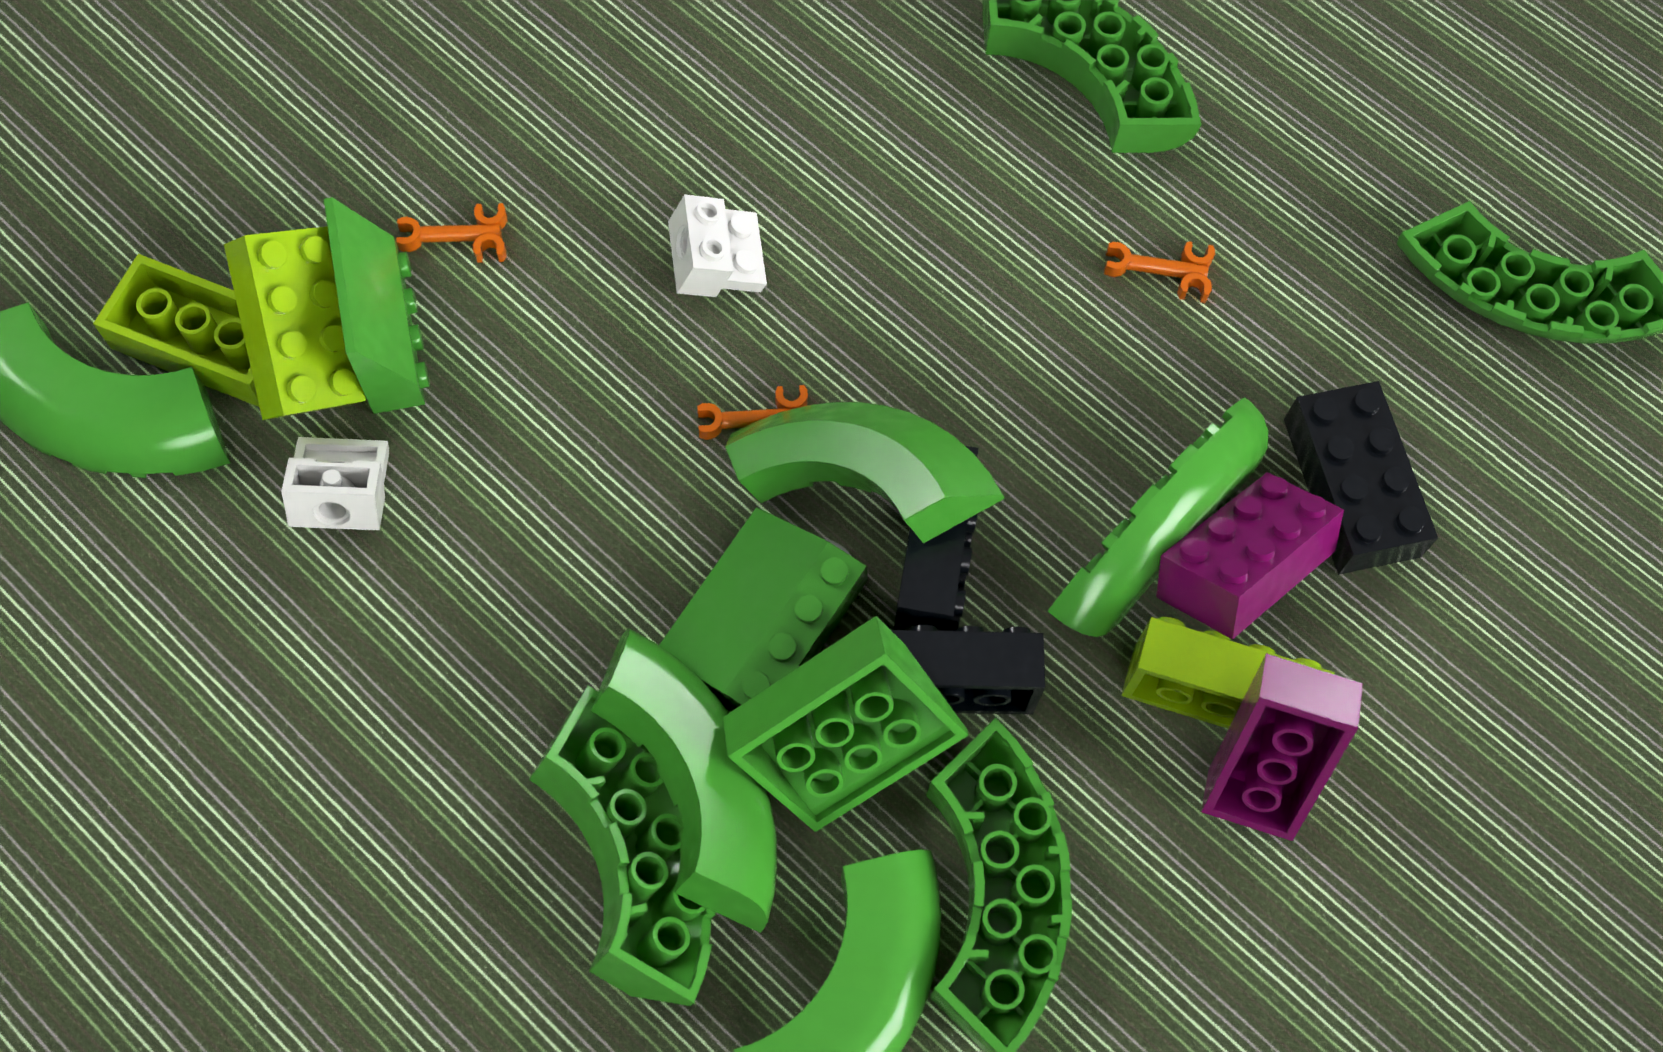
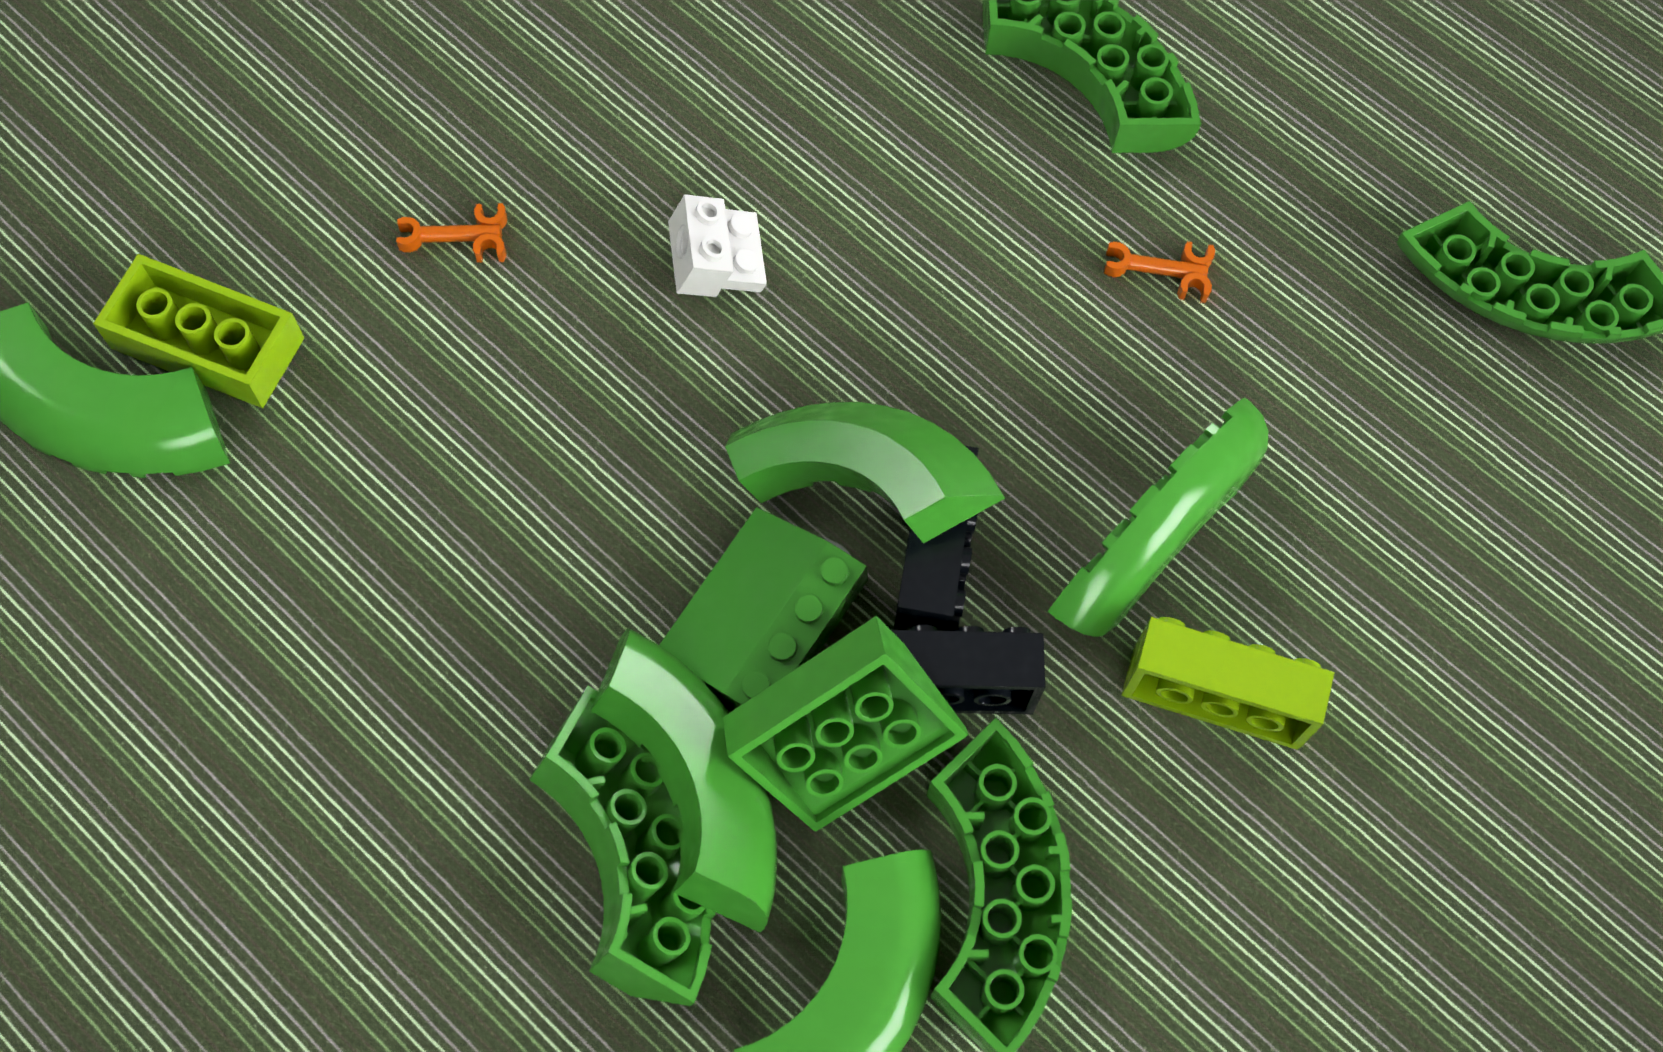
(292, 321): lime brick -> none
(336, 483): white brick -> none
(376, 310): bright green slope -> none
(740, 419): orange bar -> none
(1249, 554): magenta brick -> none
(1282, 747): magenta brick -> none
(1360, 464): black brick -> none

